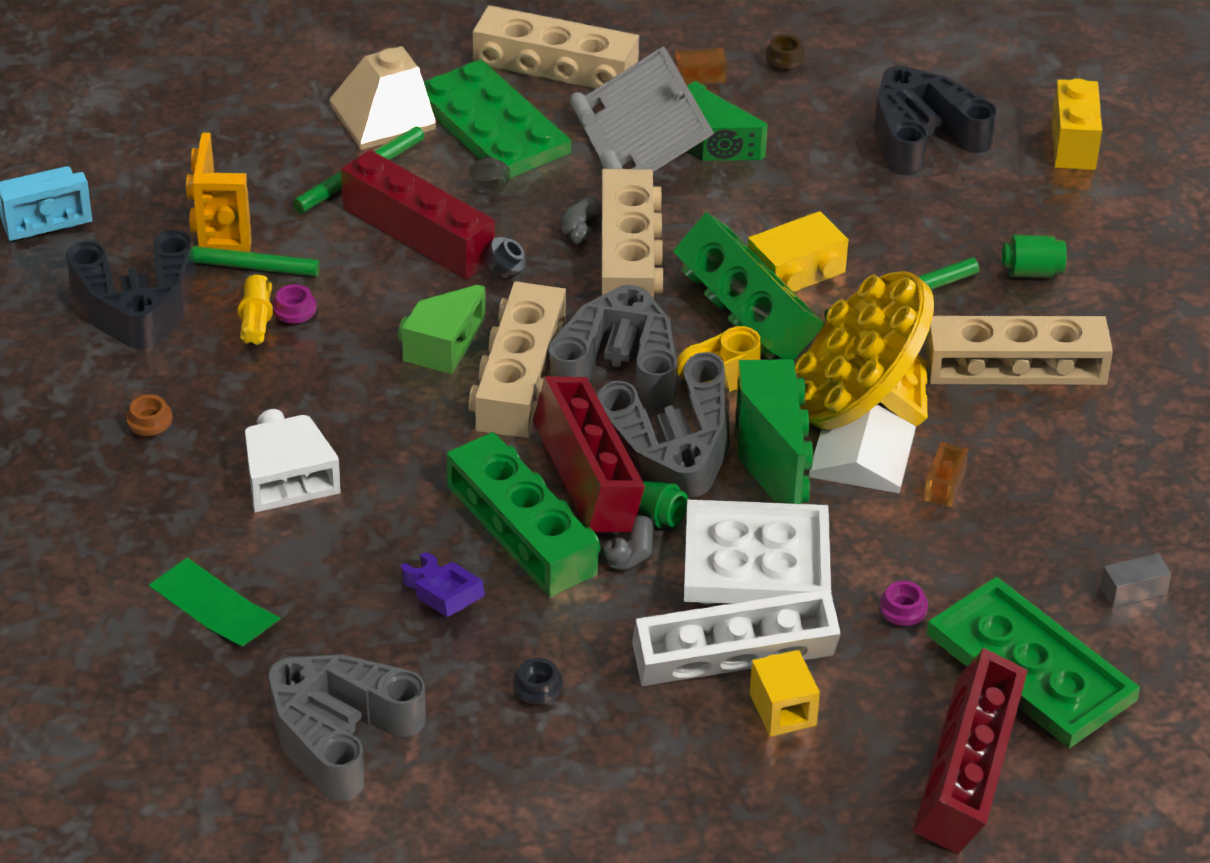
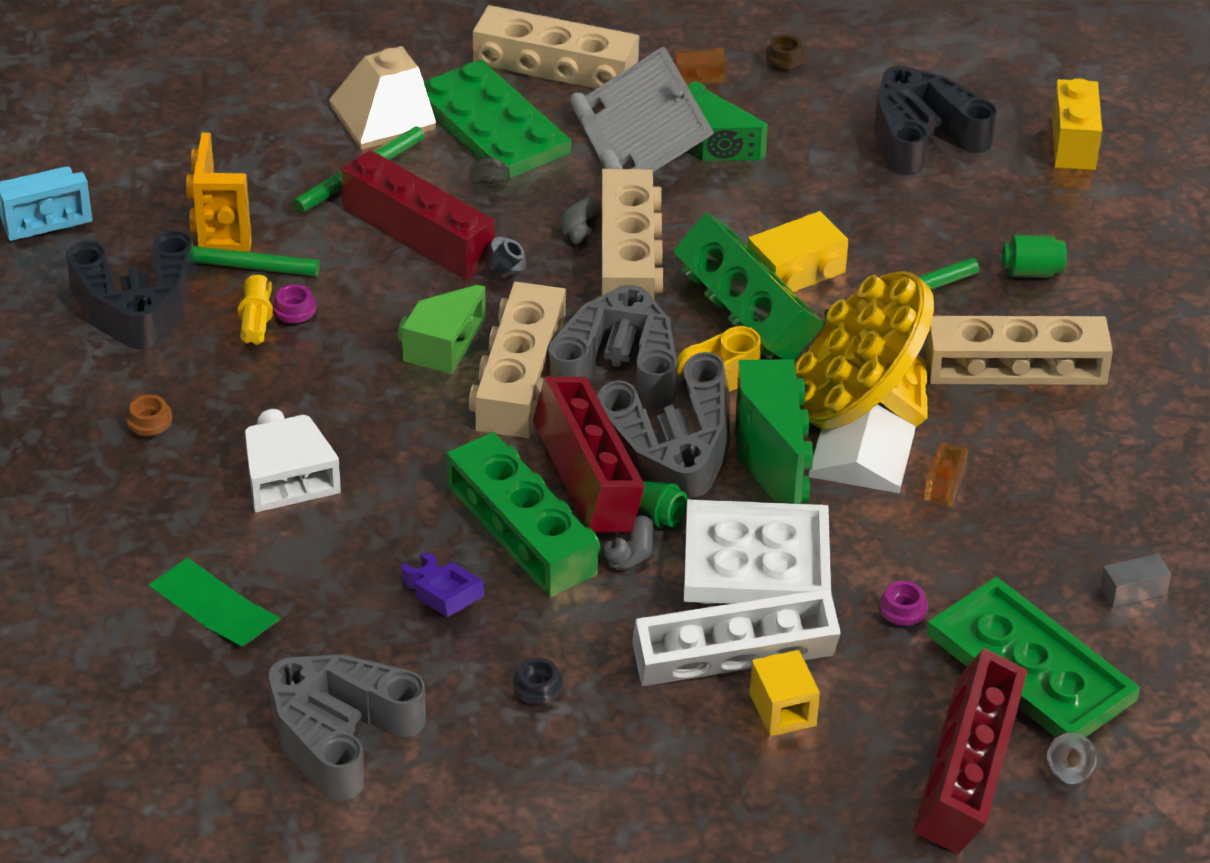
(1057, 758): none -> clear smoke plate

